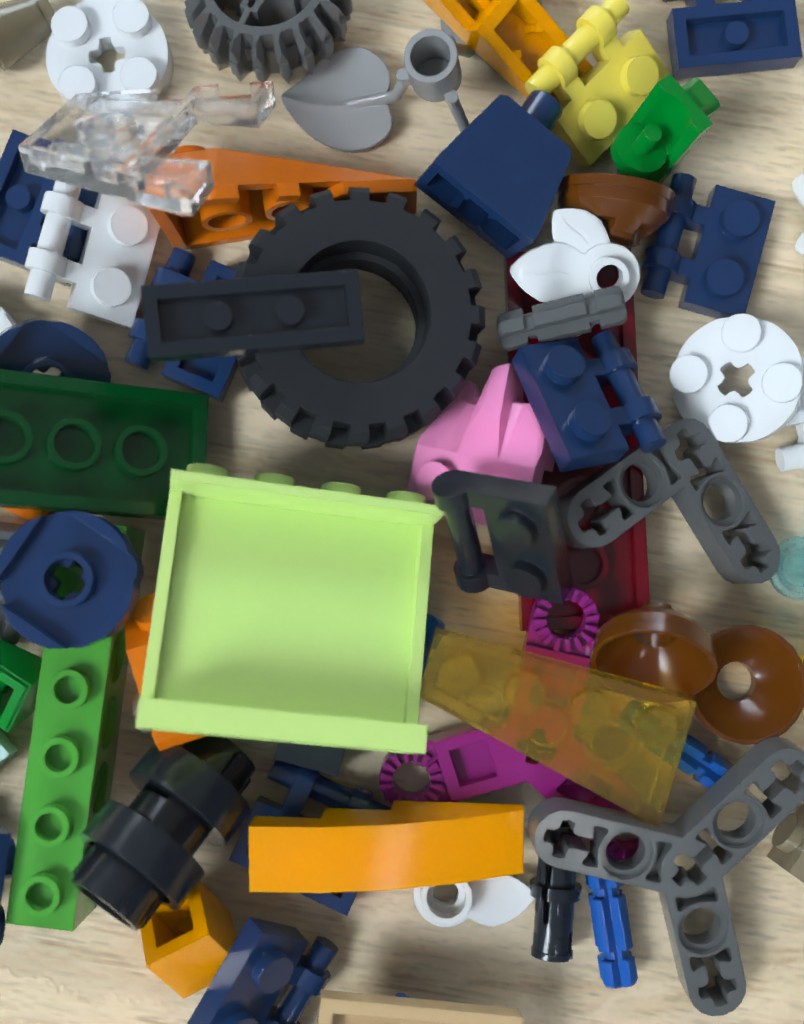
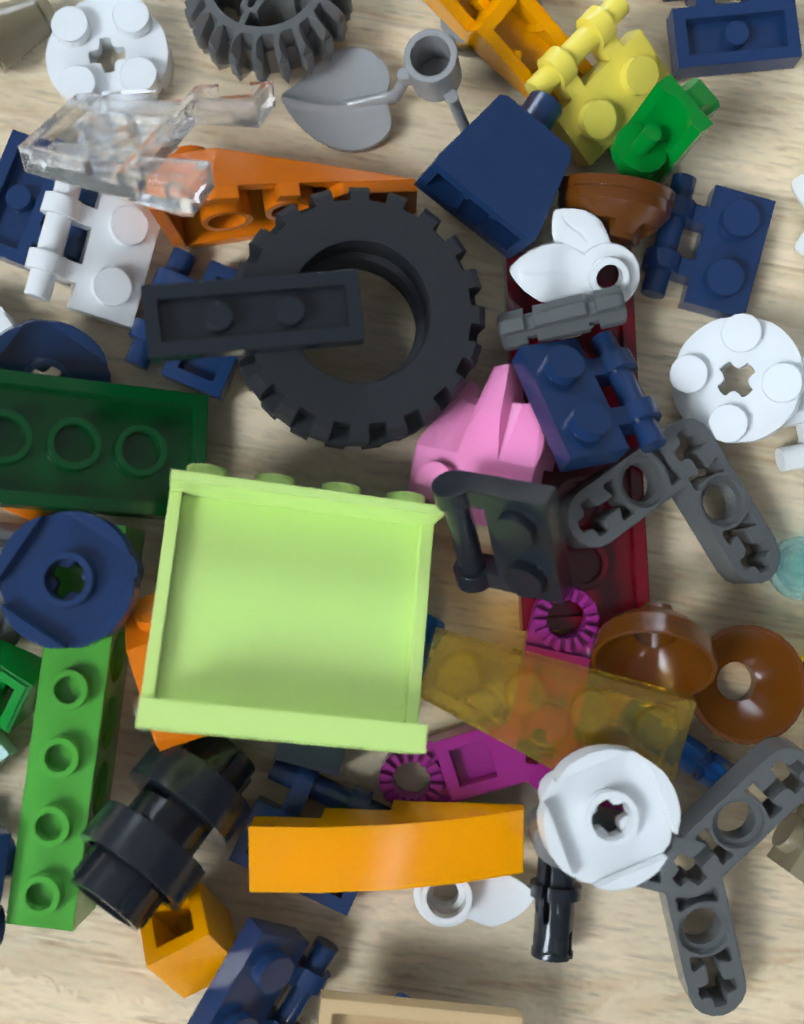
(612, 932): blue axle -> none
(643, 830): none -> white plate

